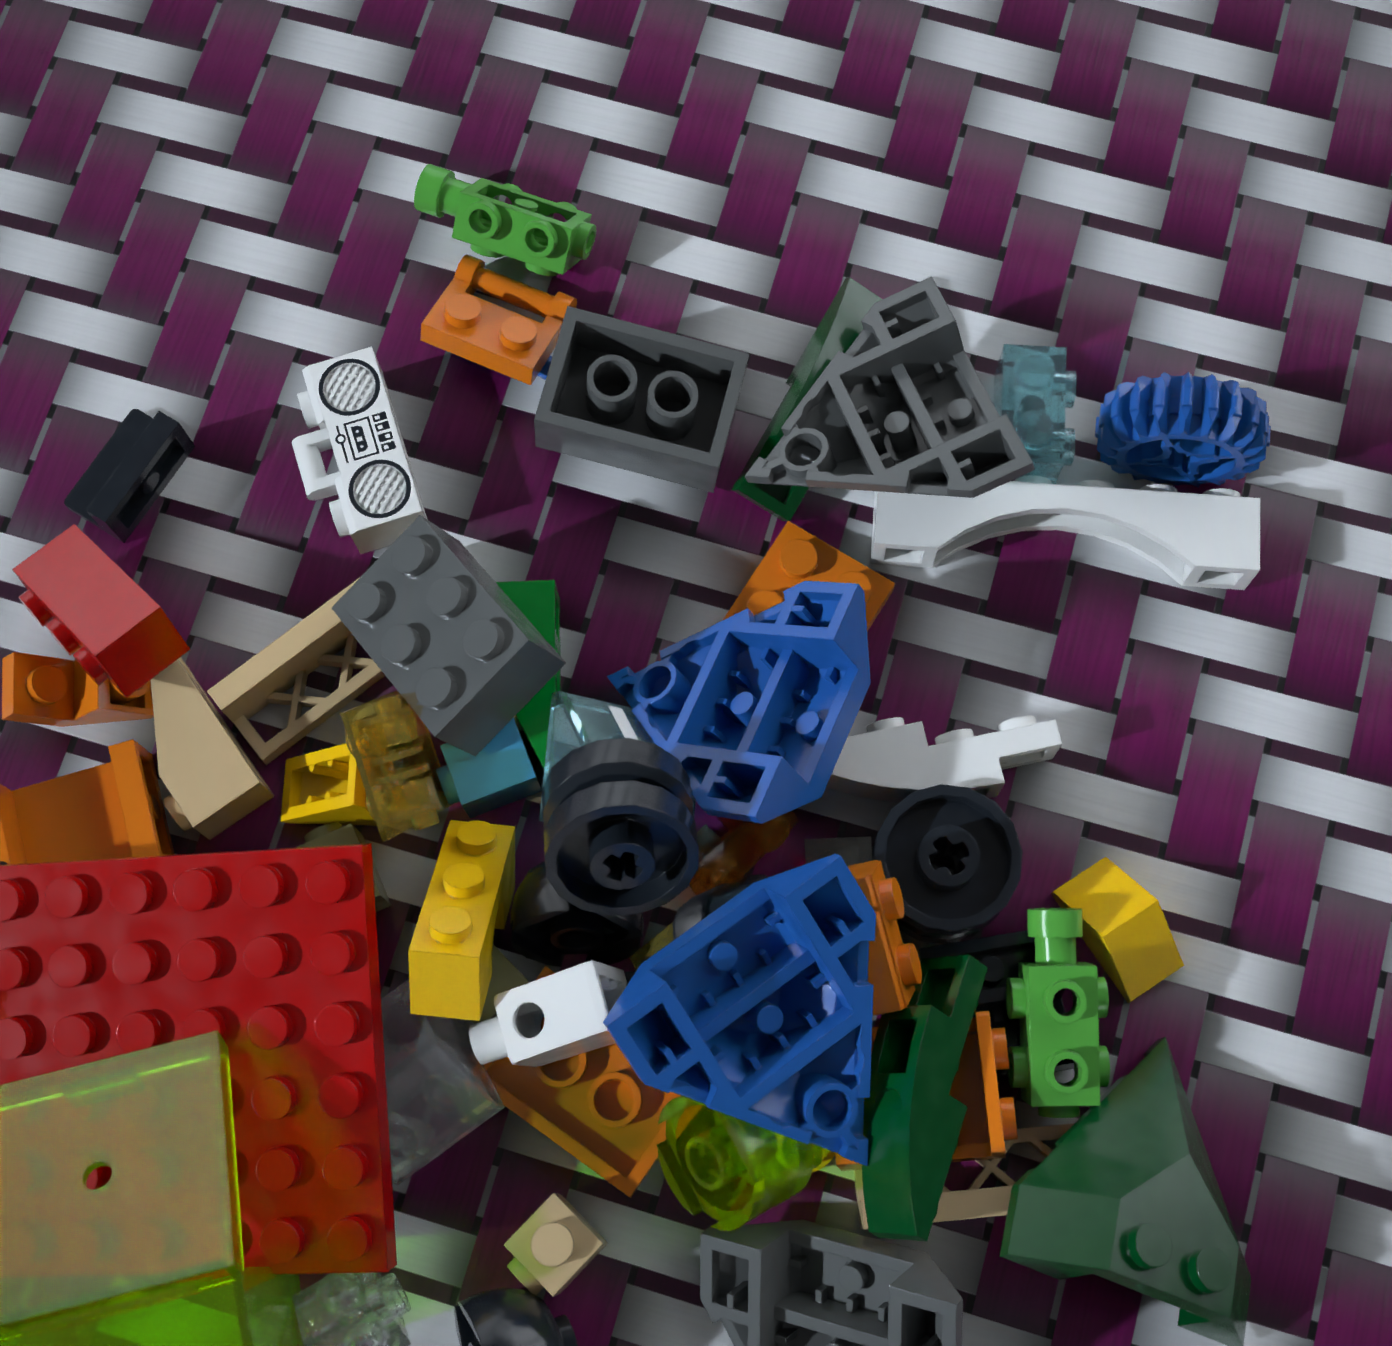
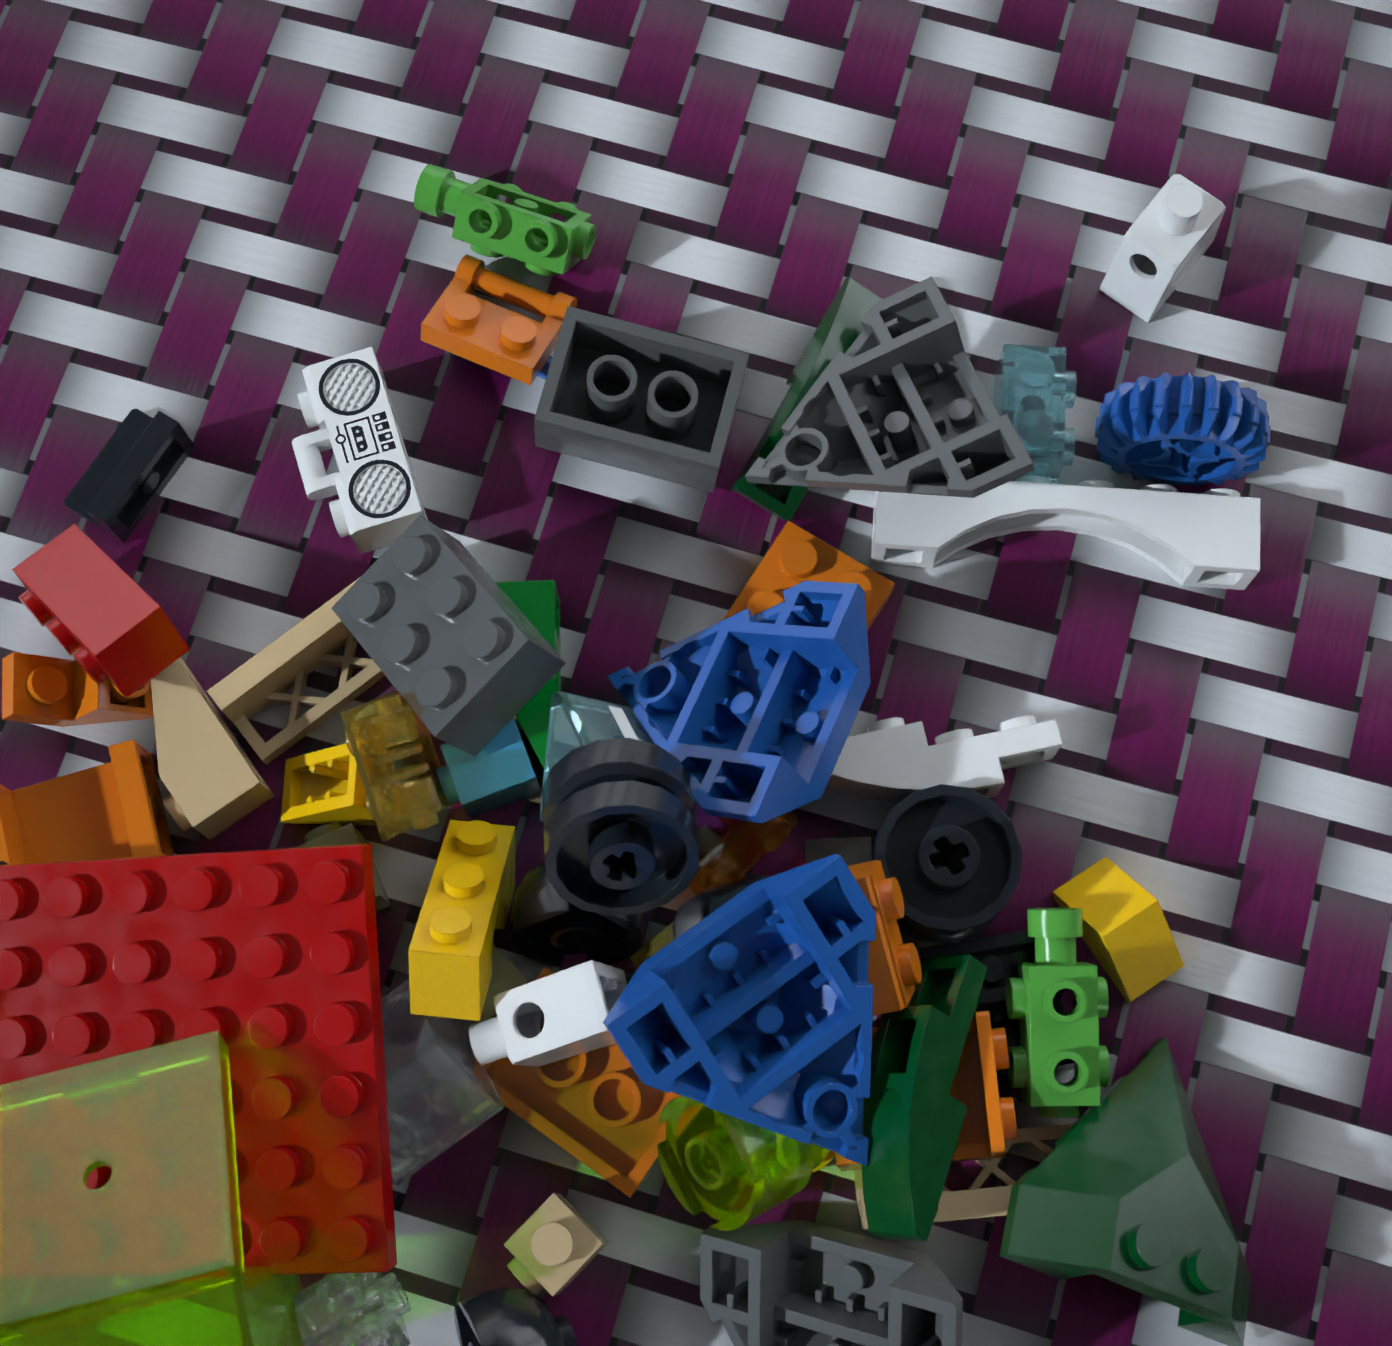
(1173, 235): none -> white torso

